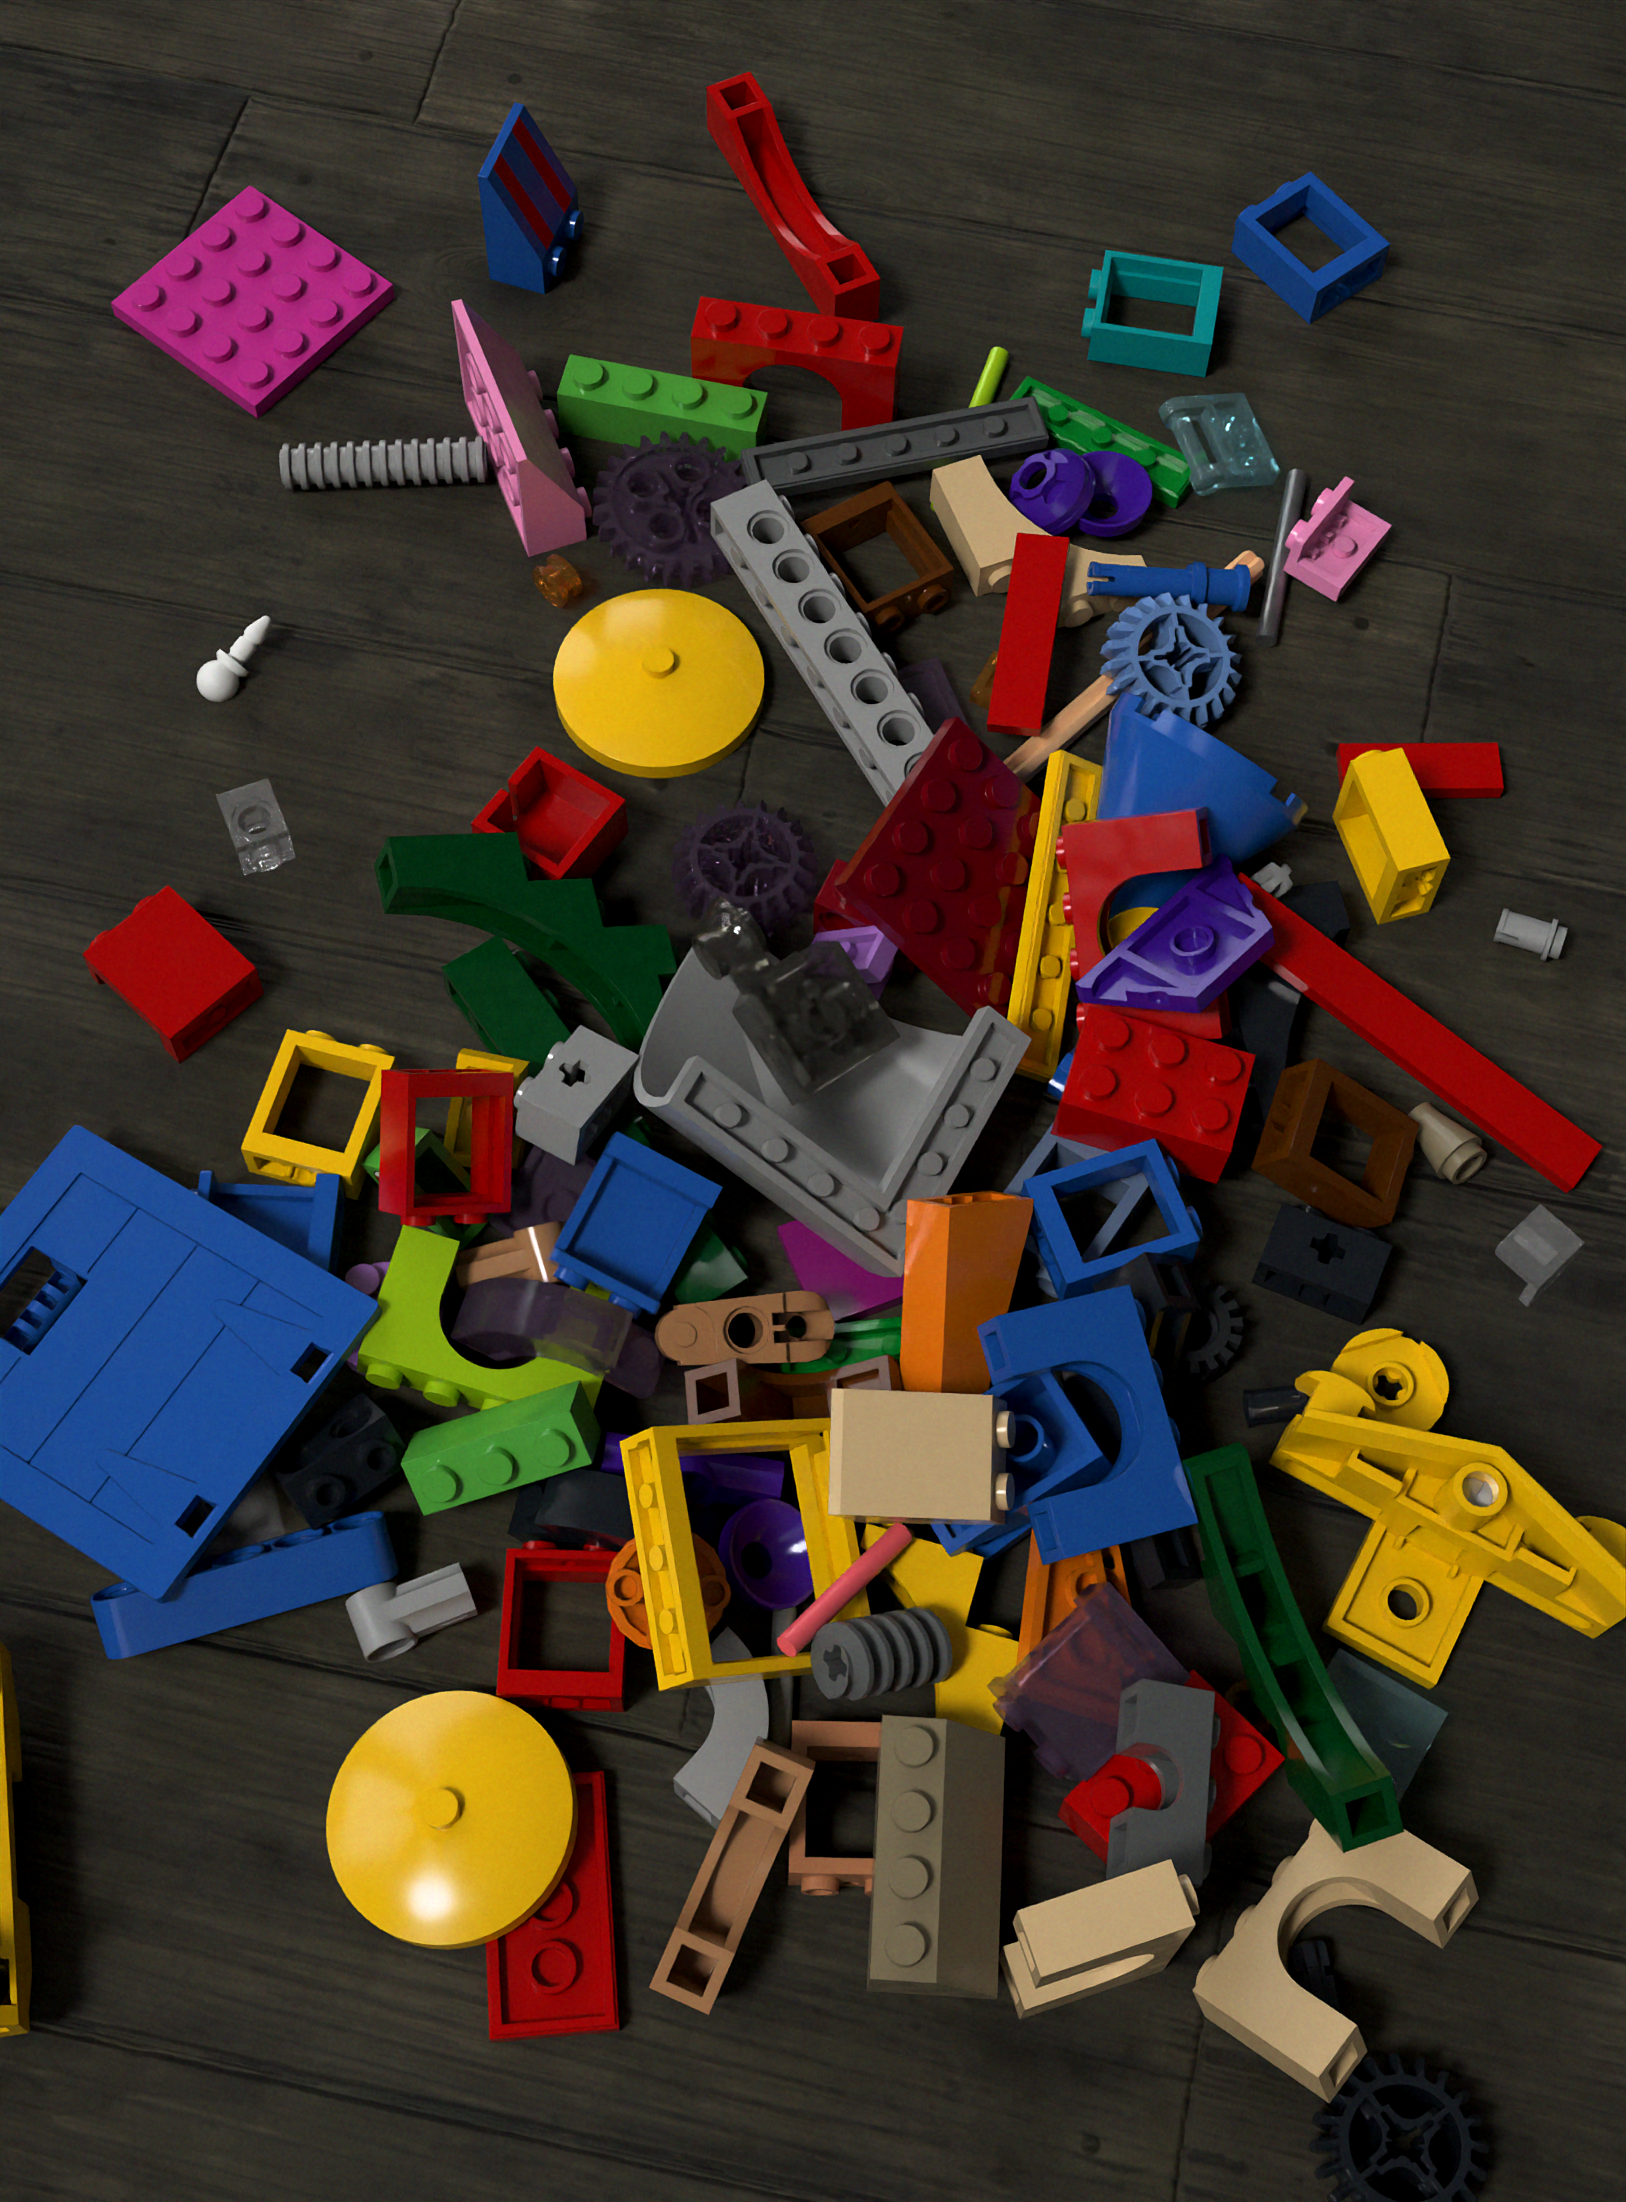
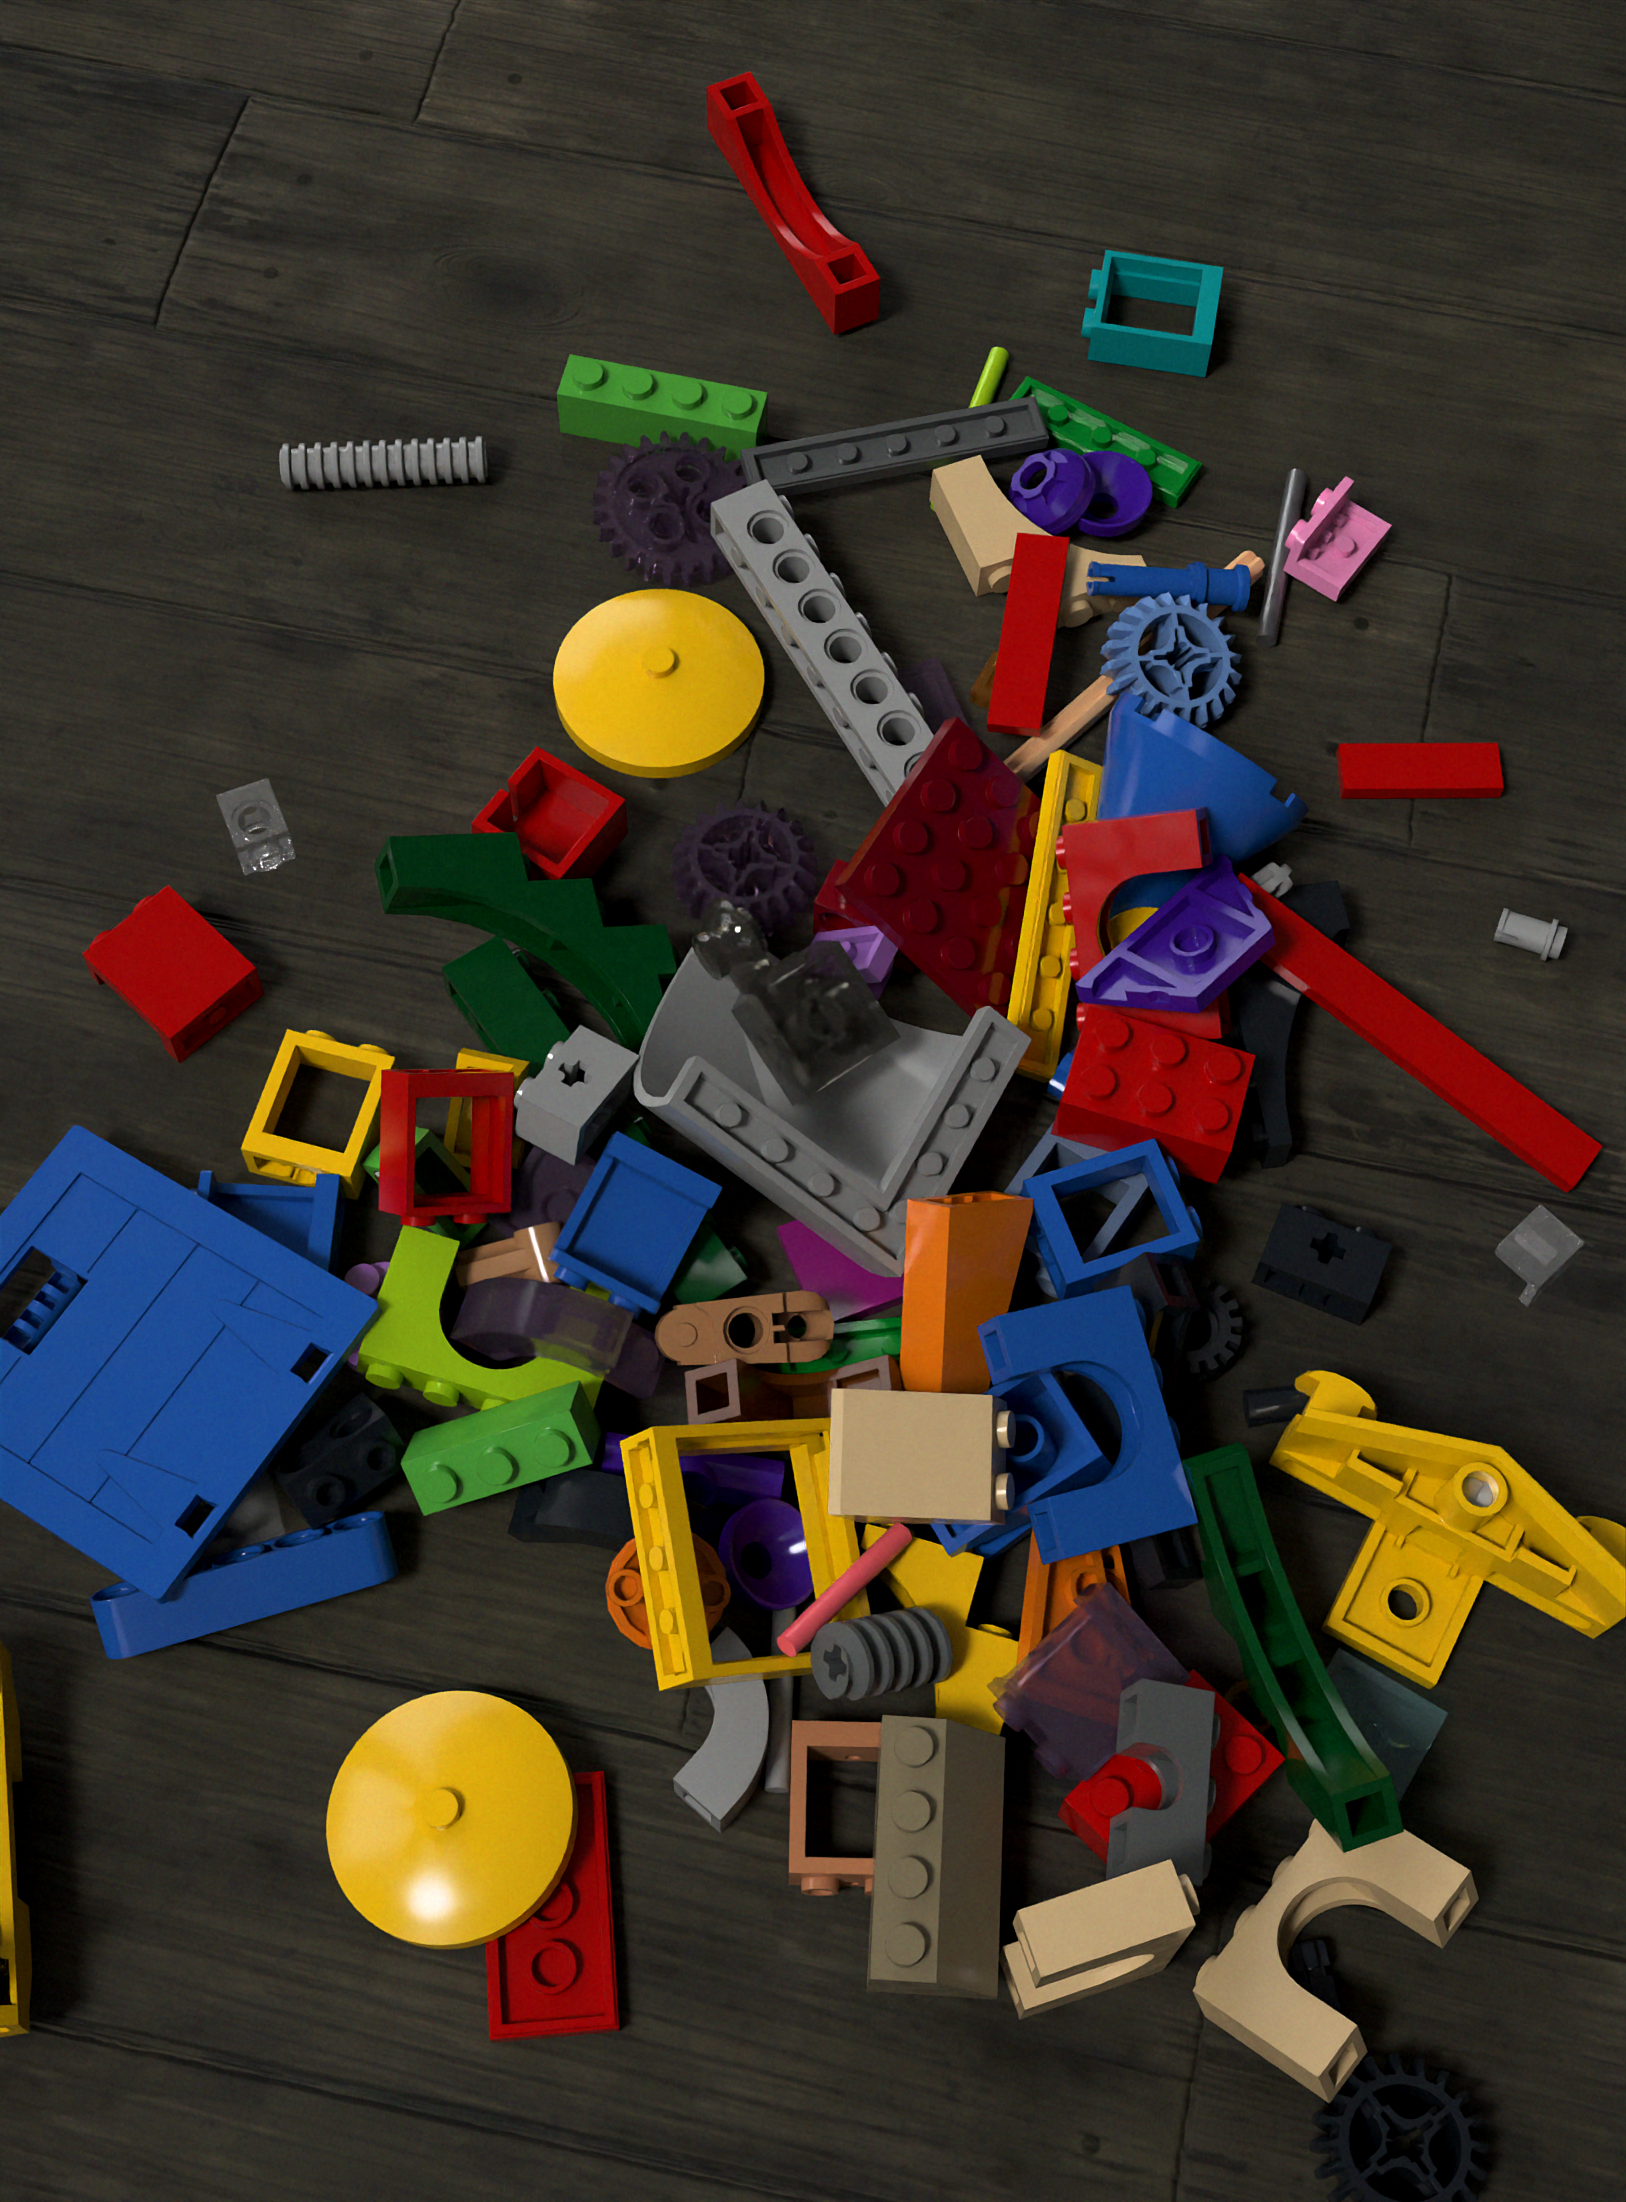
(220, 678): white bar -> none
(253, 301): dark pink plate -> none
(393, 1616): light grey piece -> none
(519, 437): bright pink slope -> none
(526, 206): blue slope -> none
(548, 1687): red window -> none
(557, 580): clear orange bush -> none
(732, 1875): medium nougat arch -> none
(852, 354): red arch -> none
(866, 517): reddish brown window -> none
(1232, 435): clear light blue plate -> none
(1287, 276): blue window -> none
(1292, 1129): reddish brown window -> none
(1390, 835): yellow window -> none
(1401, 1361): yellow plate -> none
(1447, 1145): dark tan cone -> none

